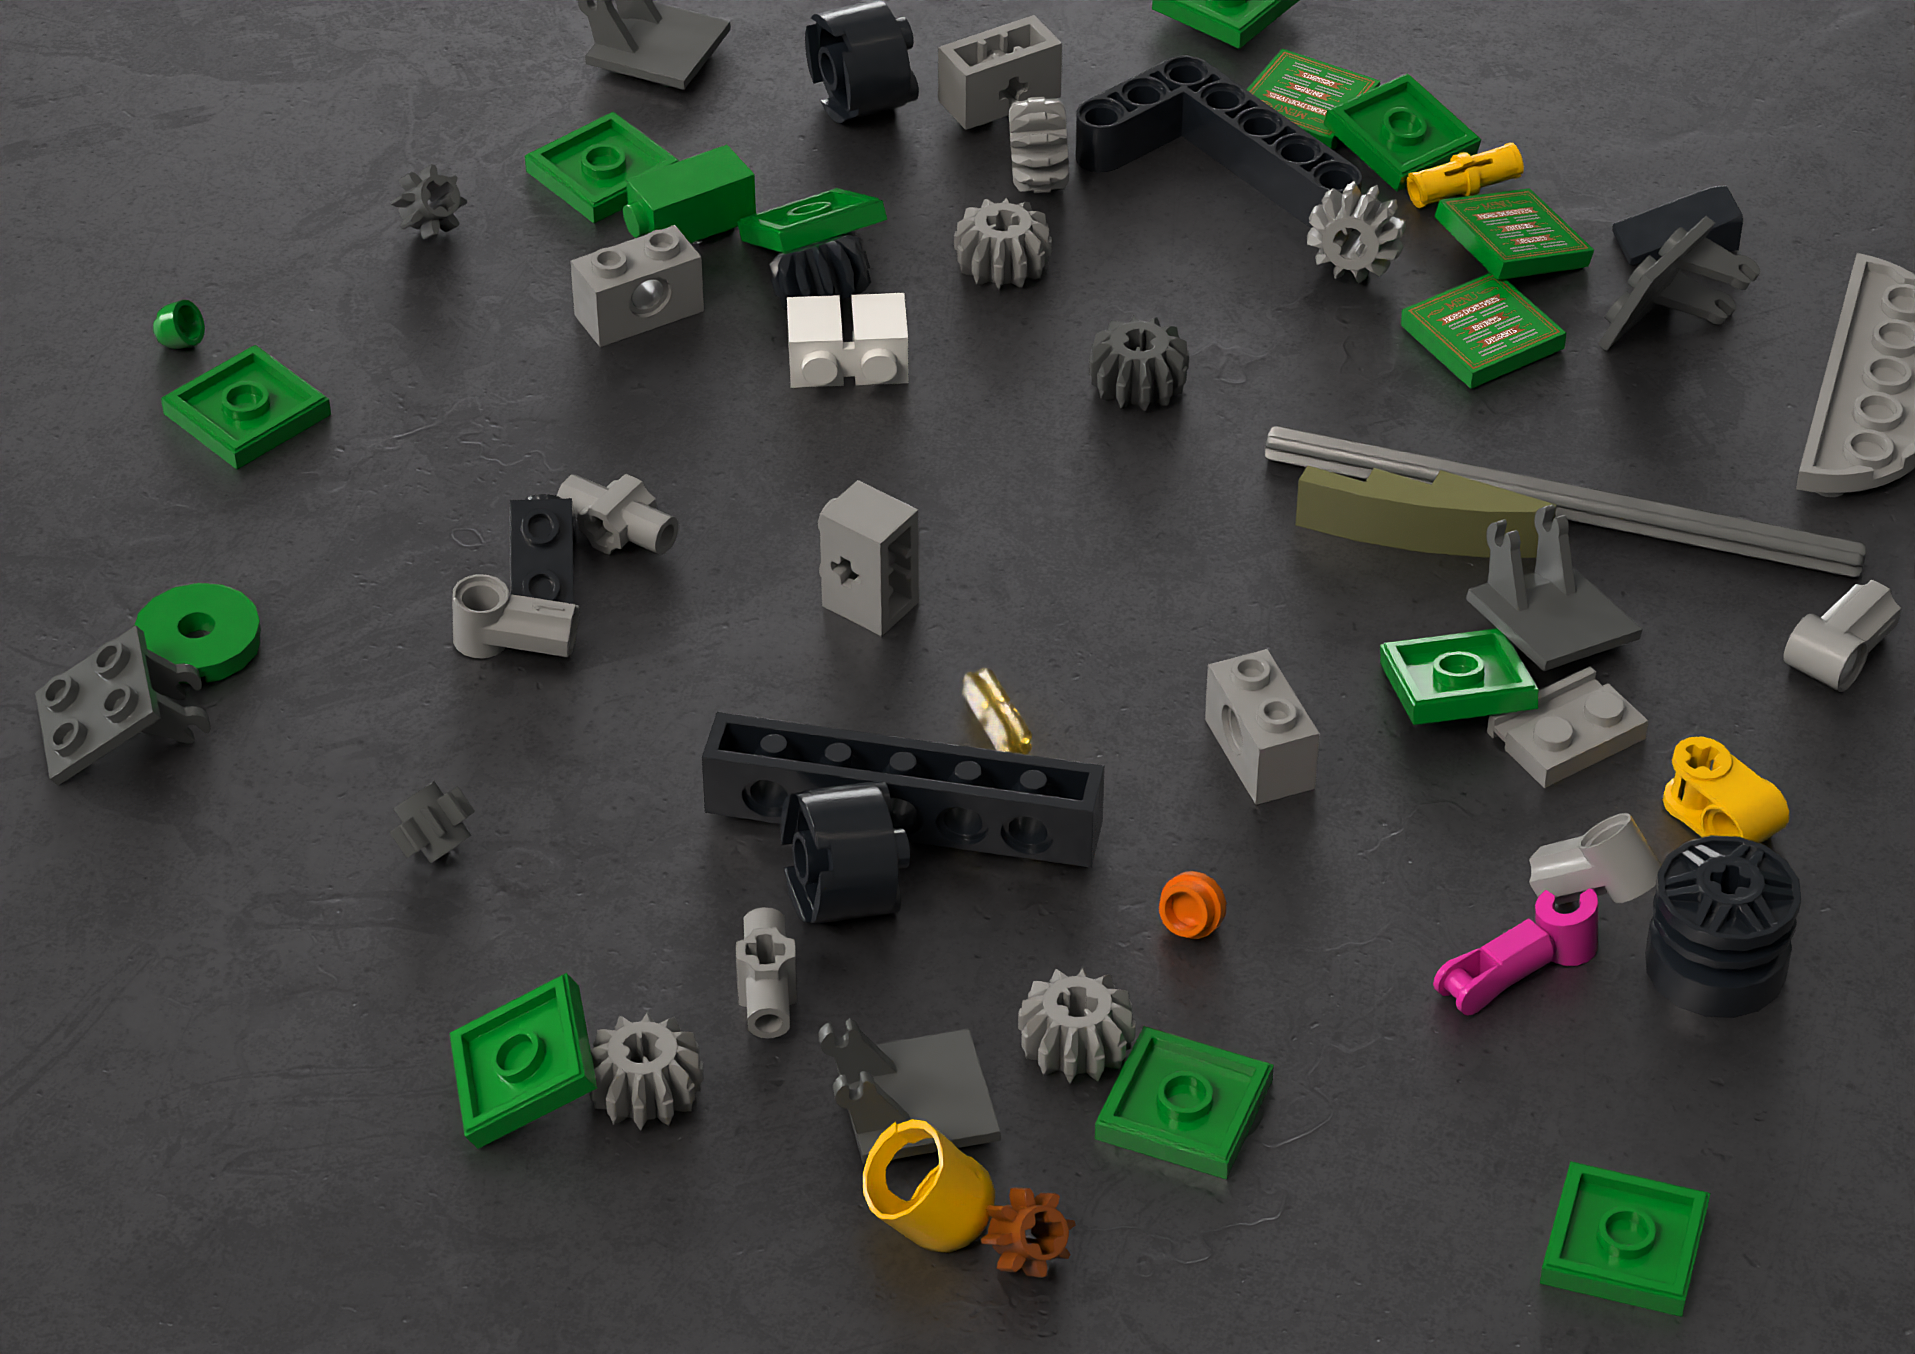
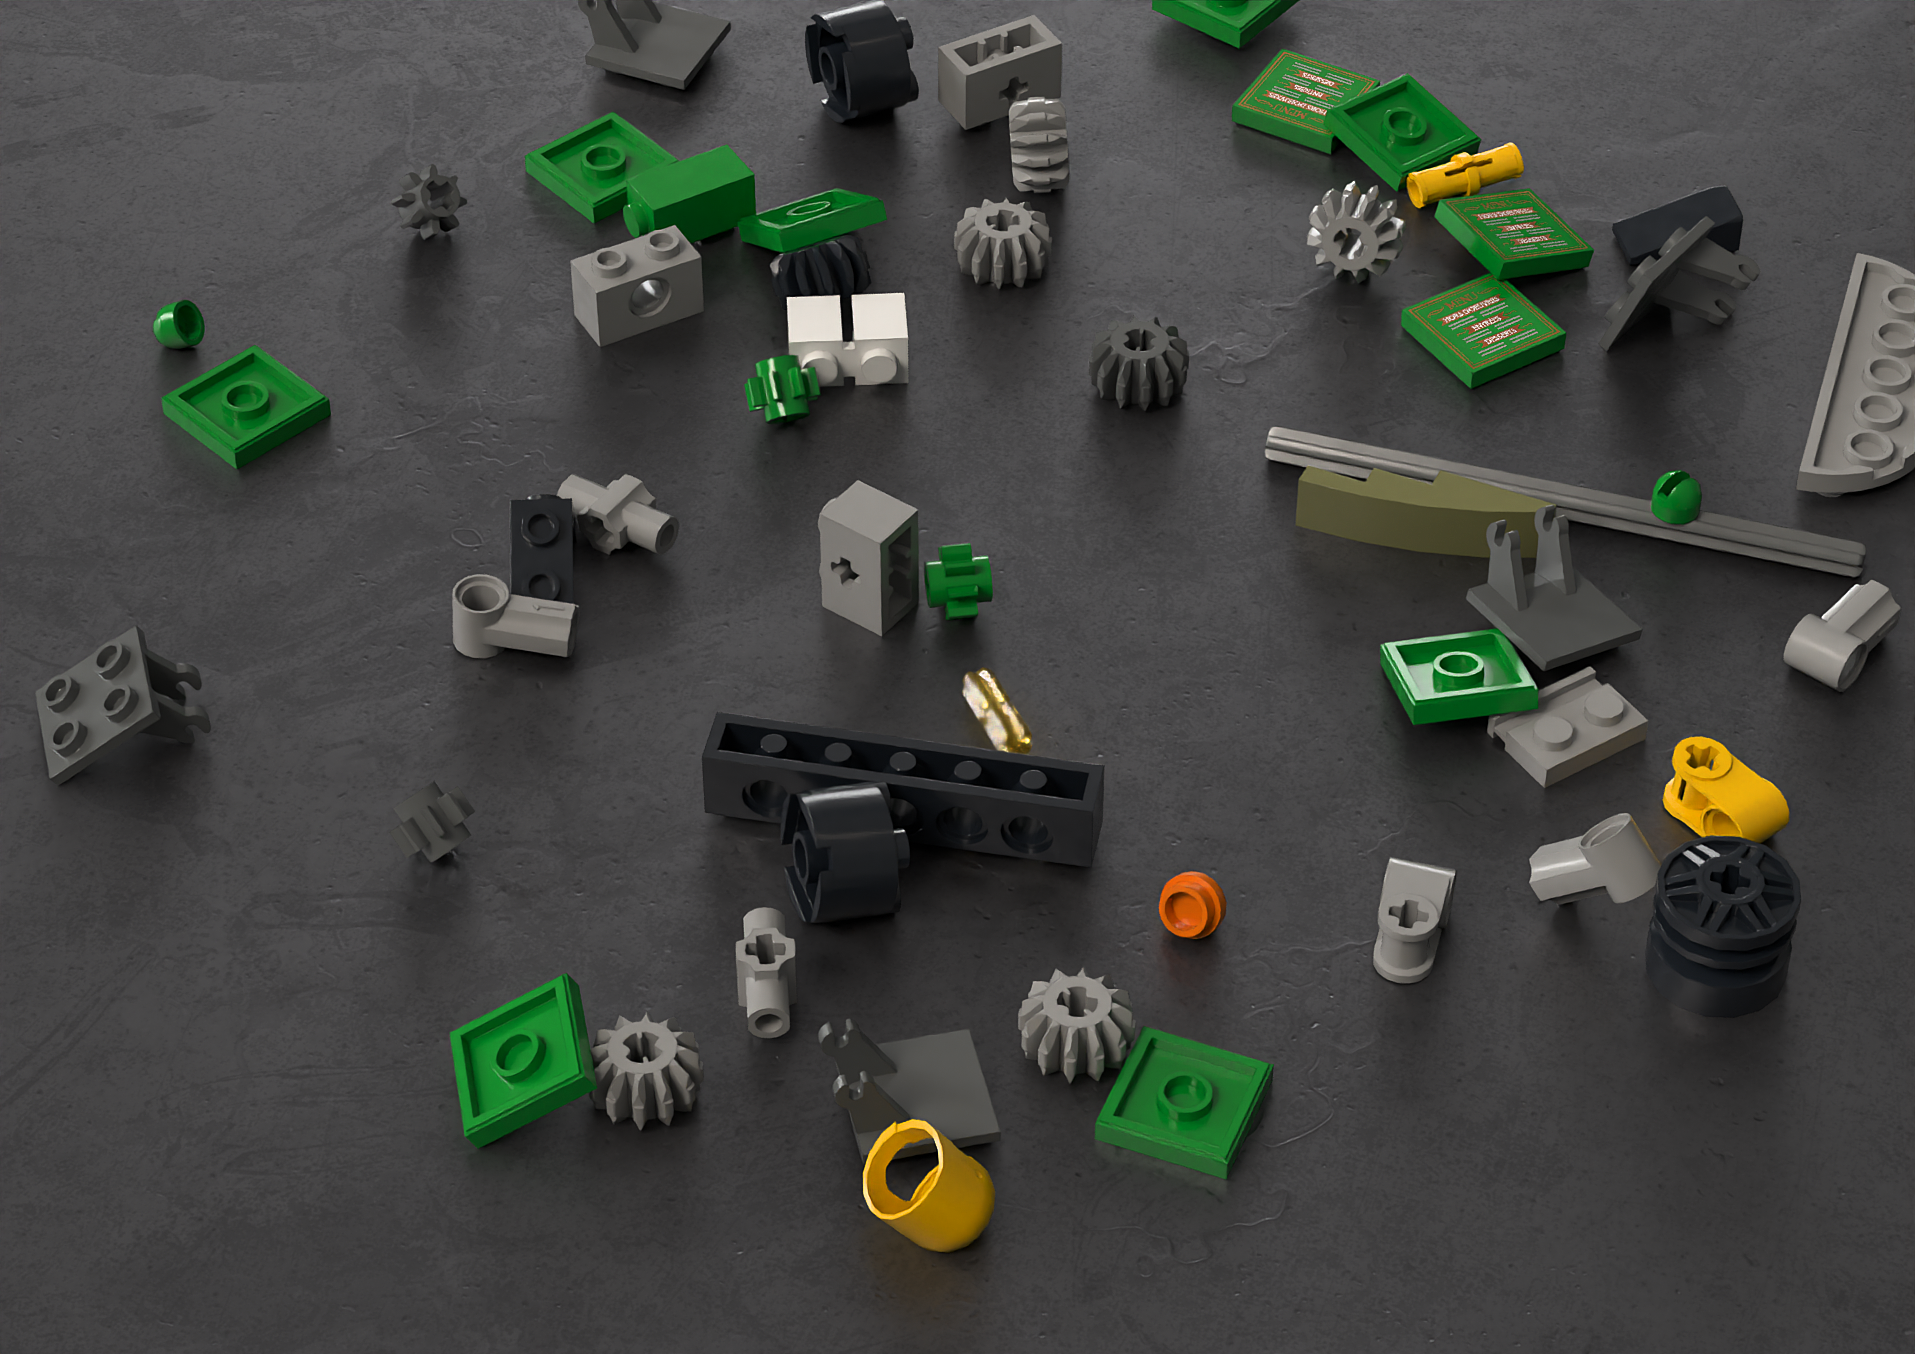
(202, 607): green tile -> none
(782, 389): none -> green gear
(958, 581): none -> green gear
(1047, 1235): dark orange gear -> none
(1220, 119): black beam -> none
(1261, 726): light grey brick -> none
(1411, 918): none -> light grey piece
(1554, 937): dark pink piece -> none
(1625, 1238): green tile -> none
(1676, 498): none -> green hinge

